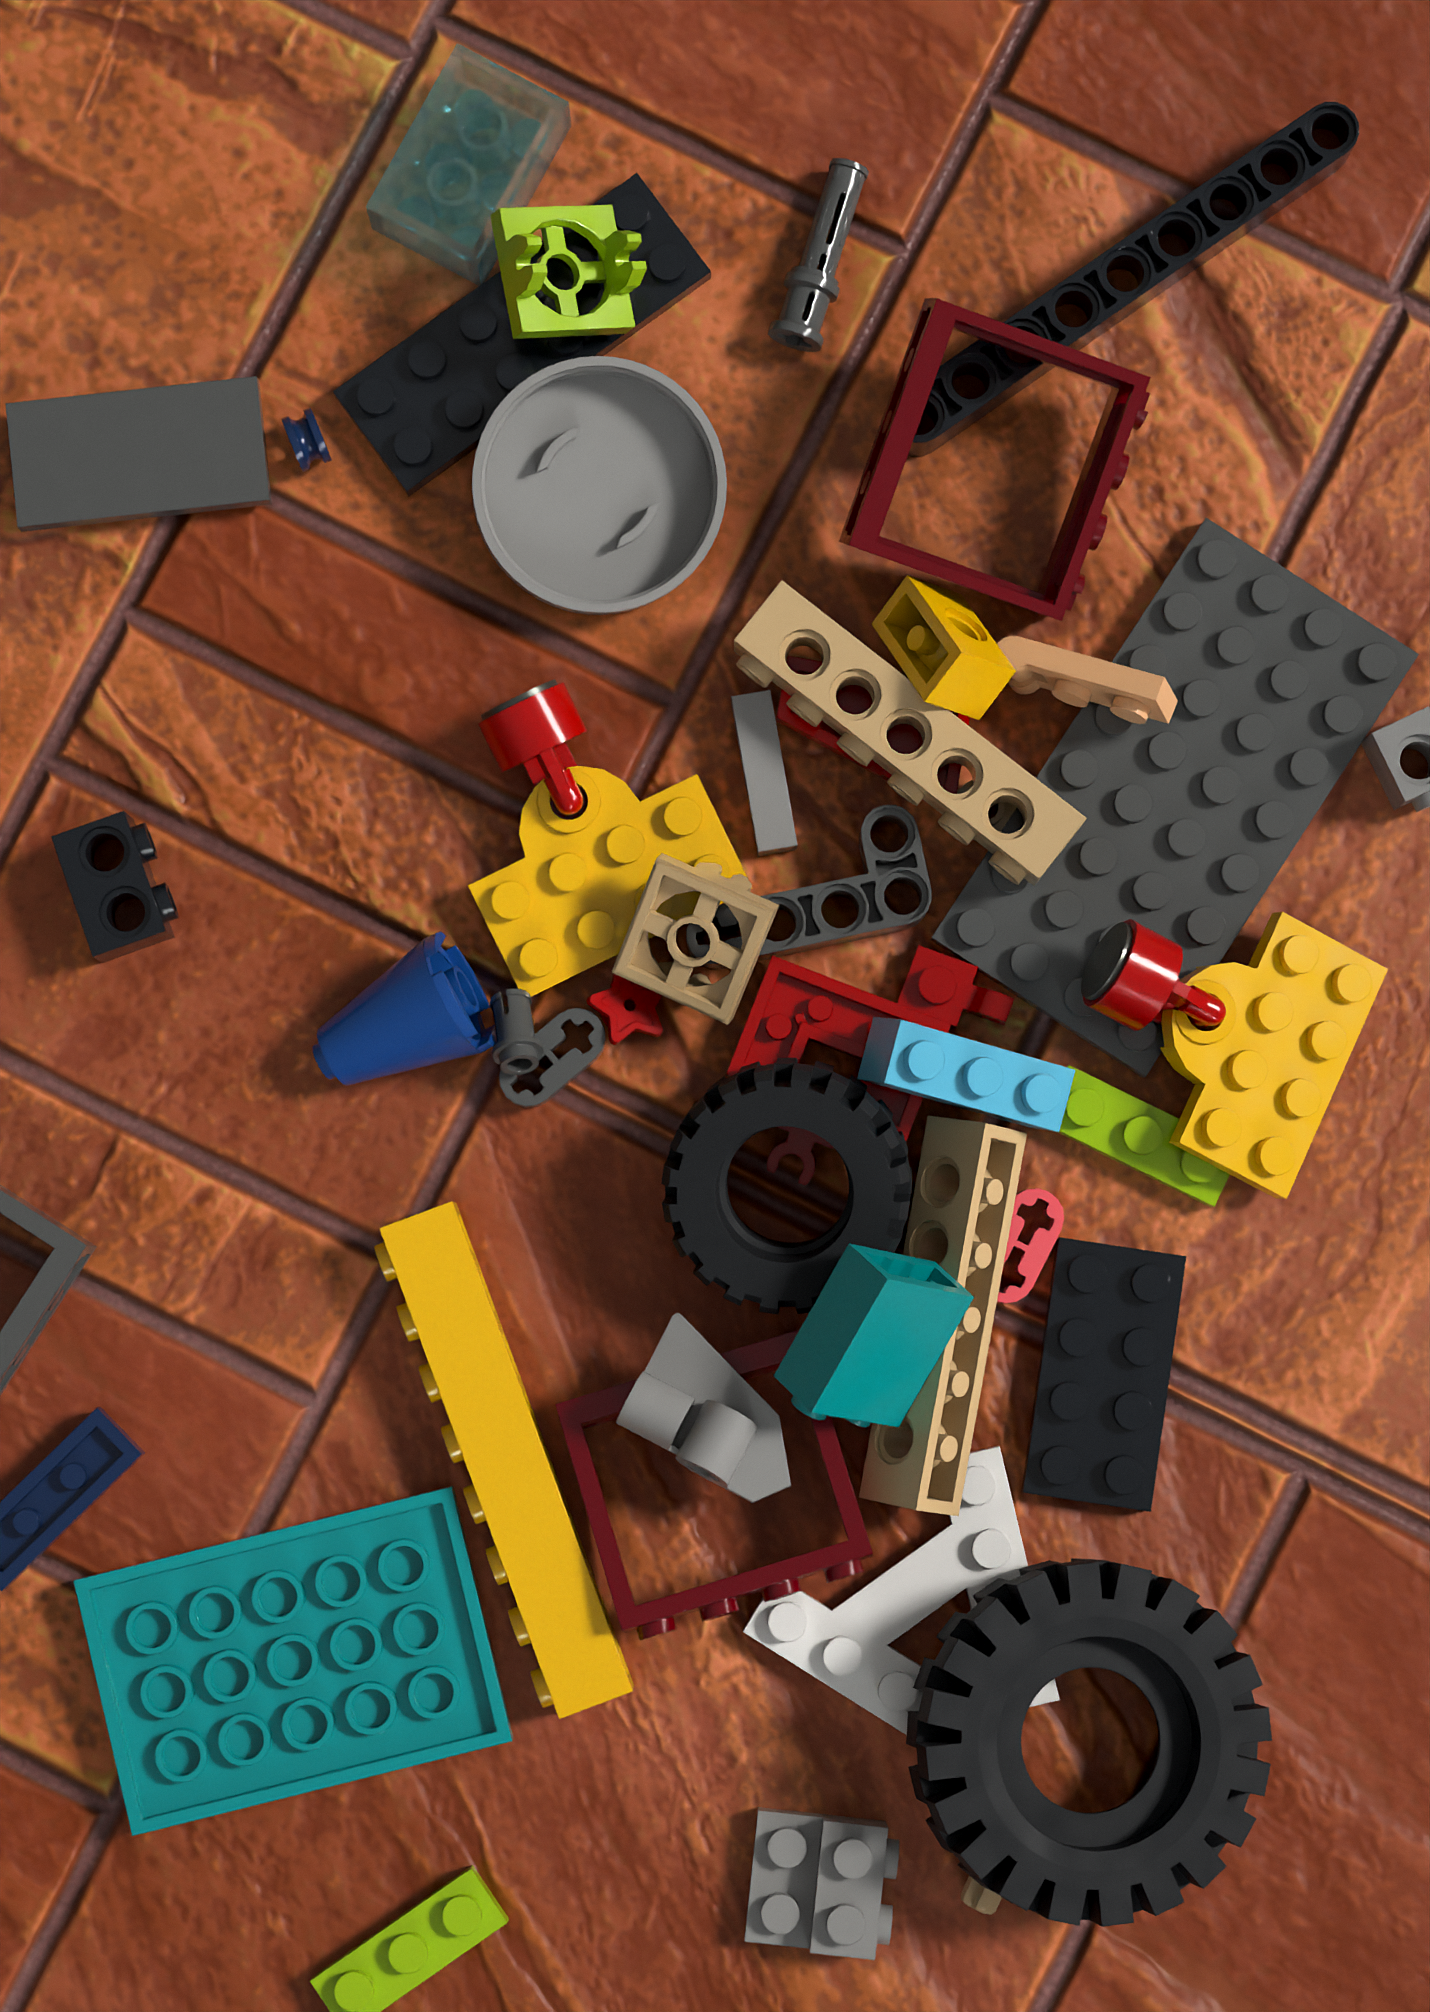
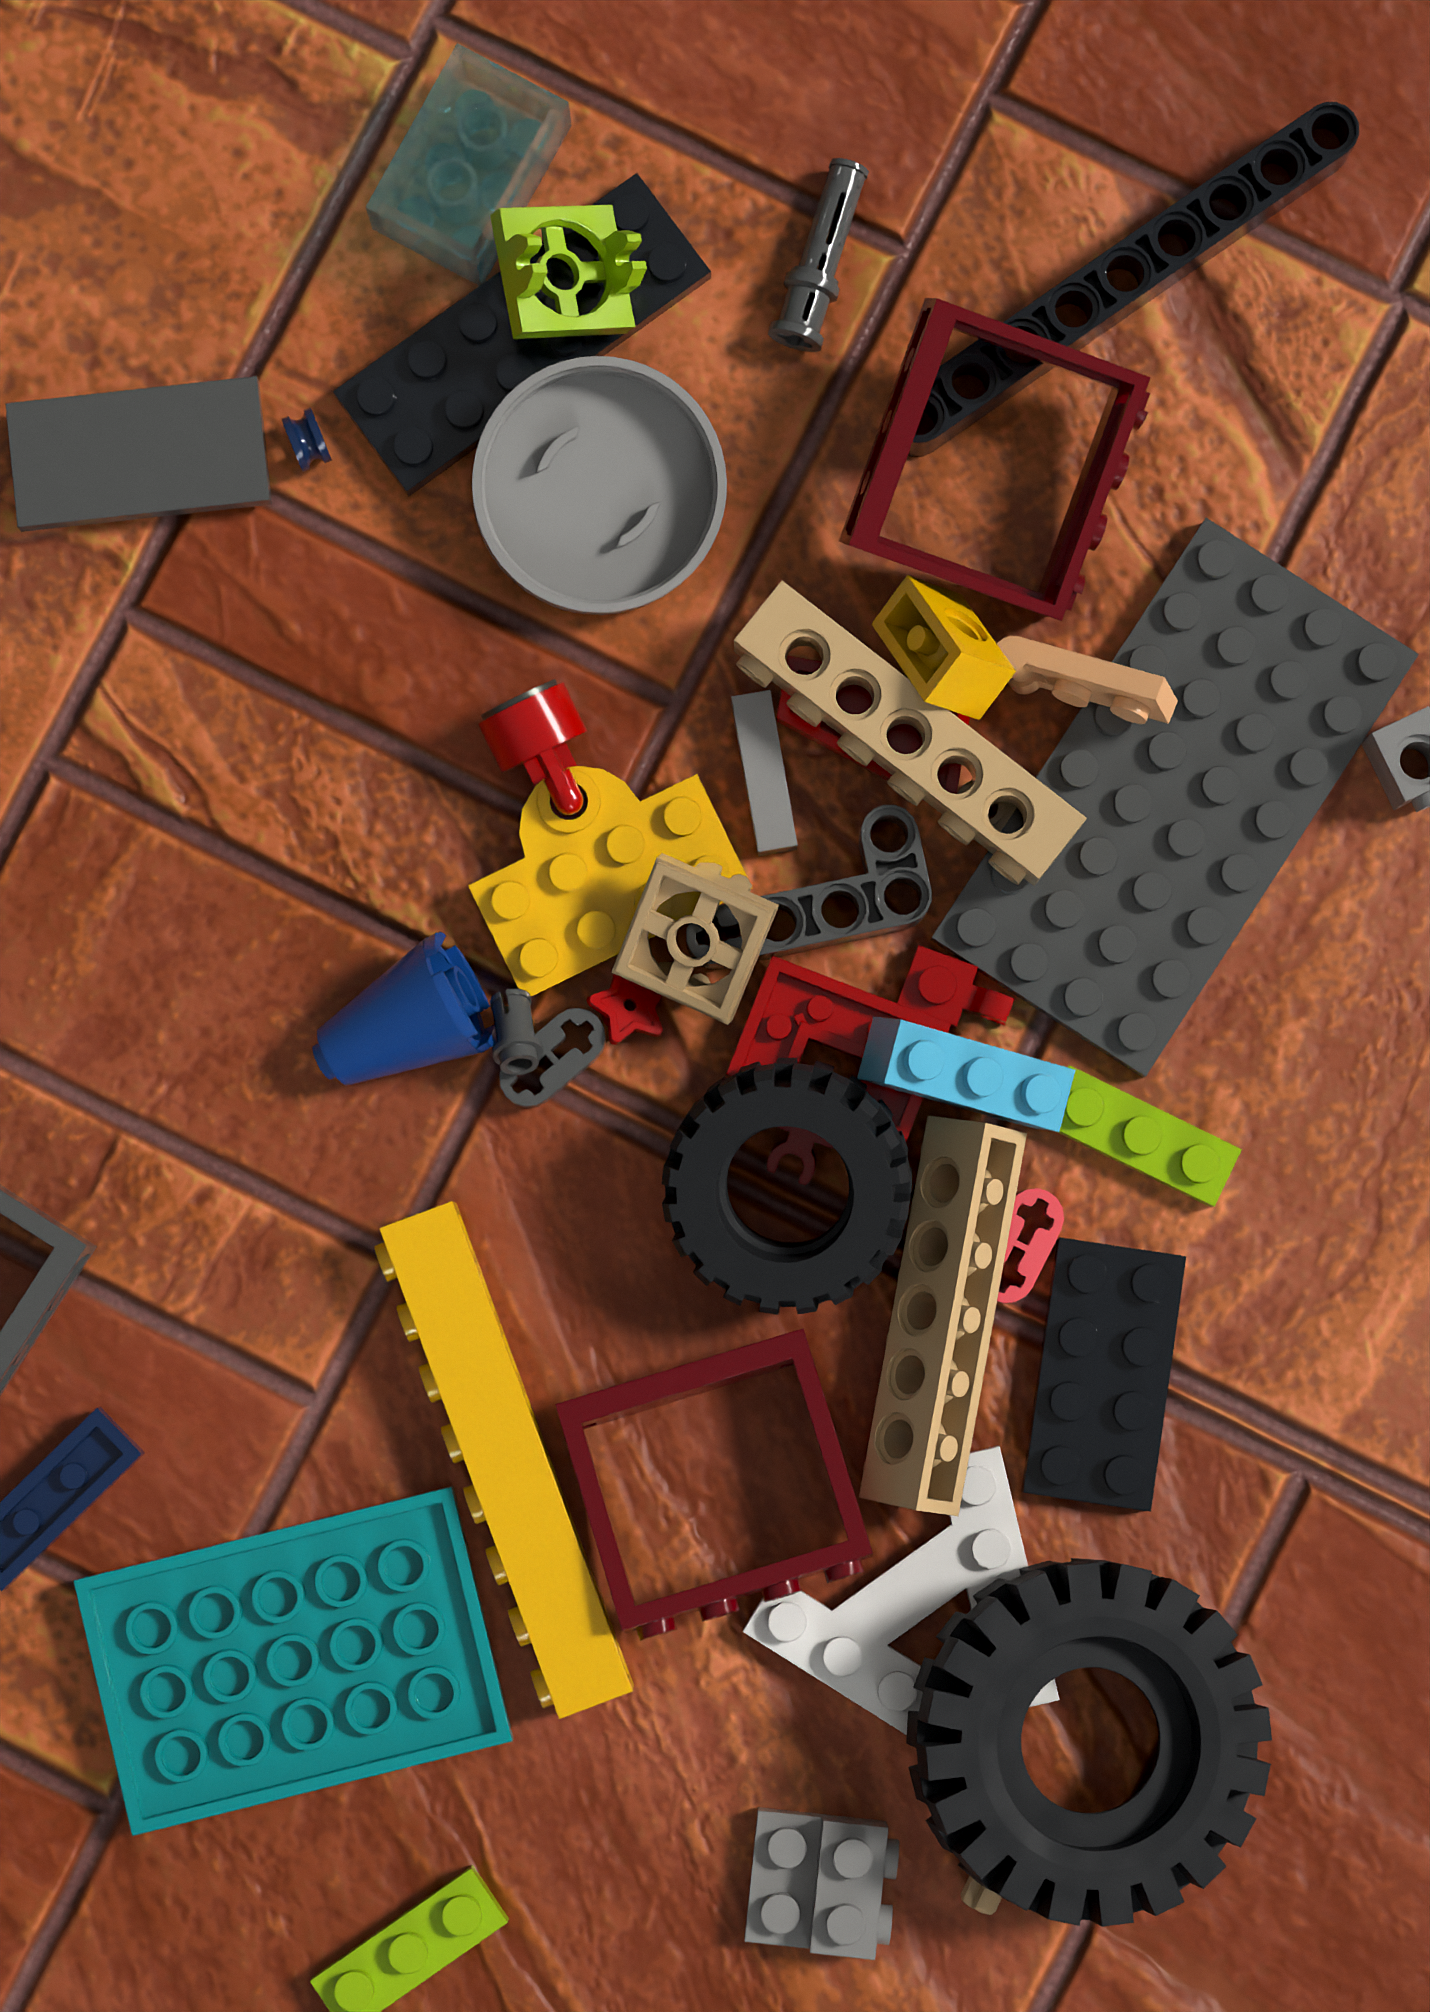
(101, 892): black brick -> none
(707, 1416): light grey panel -> none
(872, 1337): teal brick -> none
(1251, 1038): yellow plate -> none

